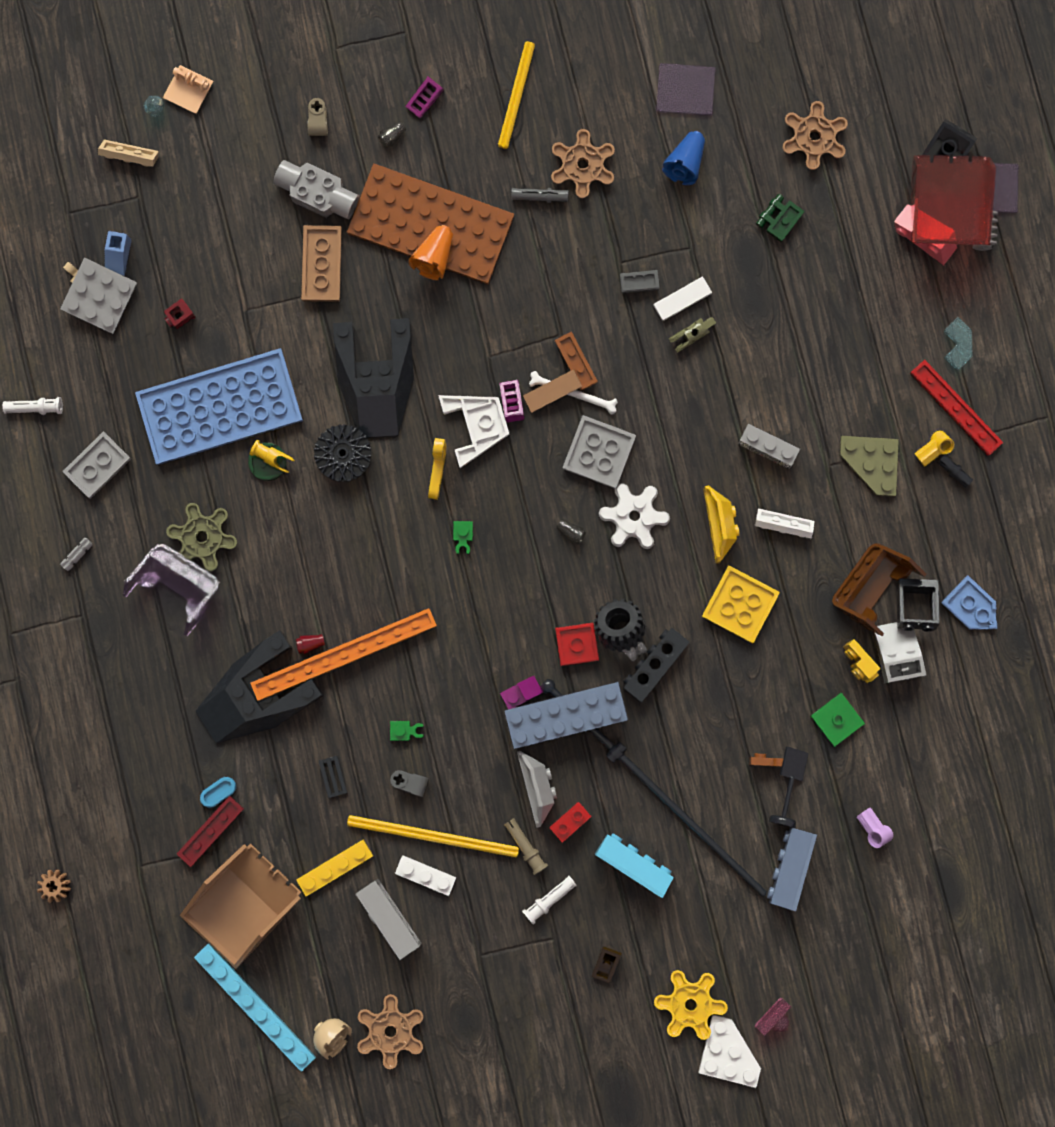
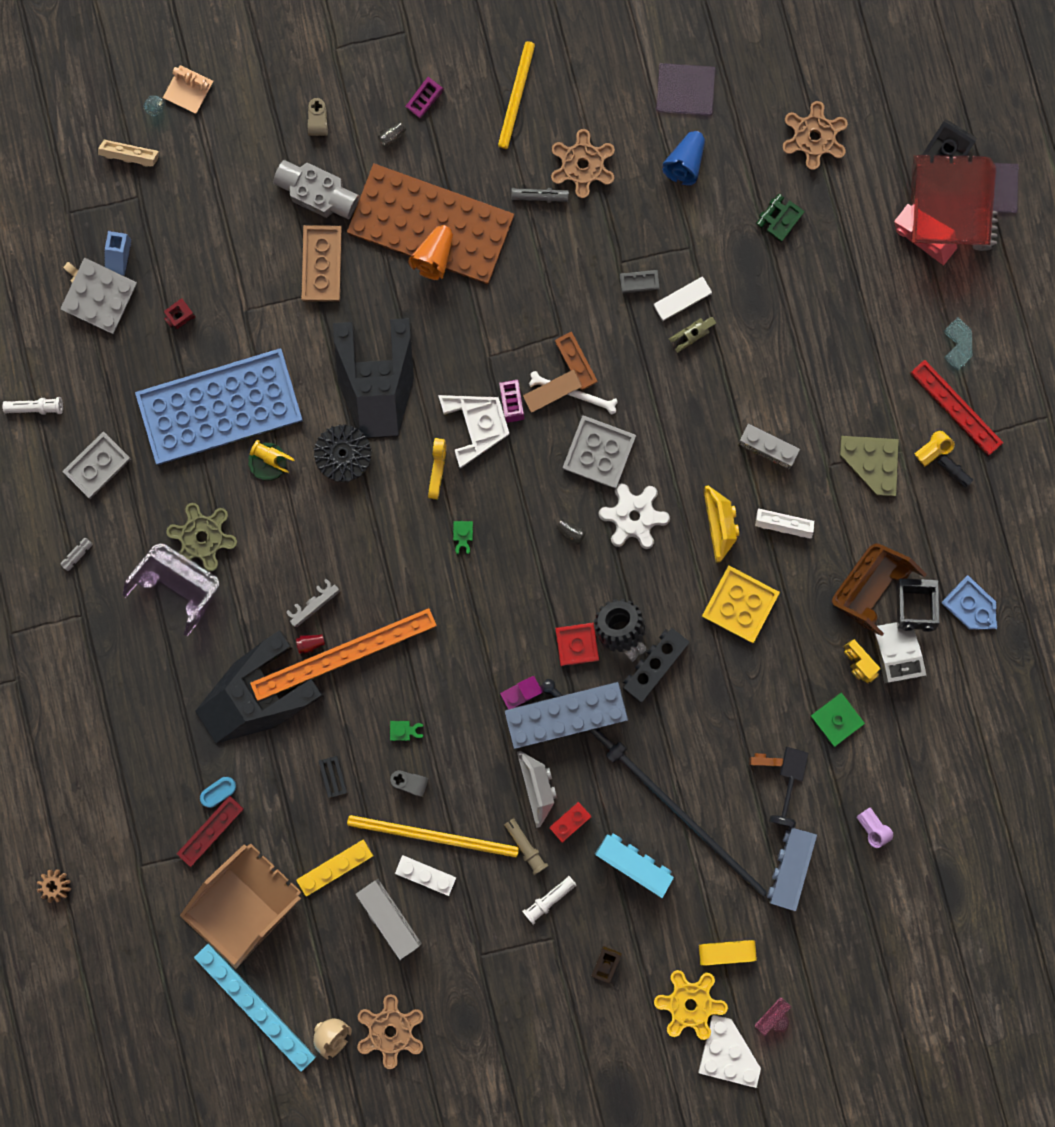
(313, 604): none -> light grey plate
(727, 952): none -> yellow beam

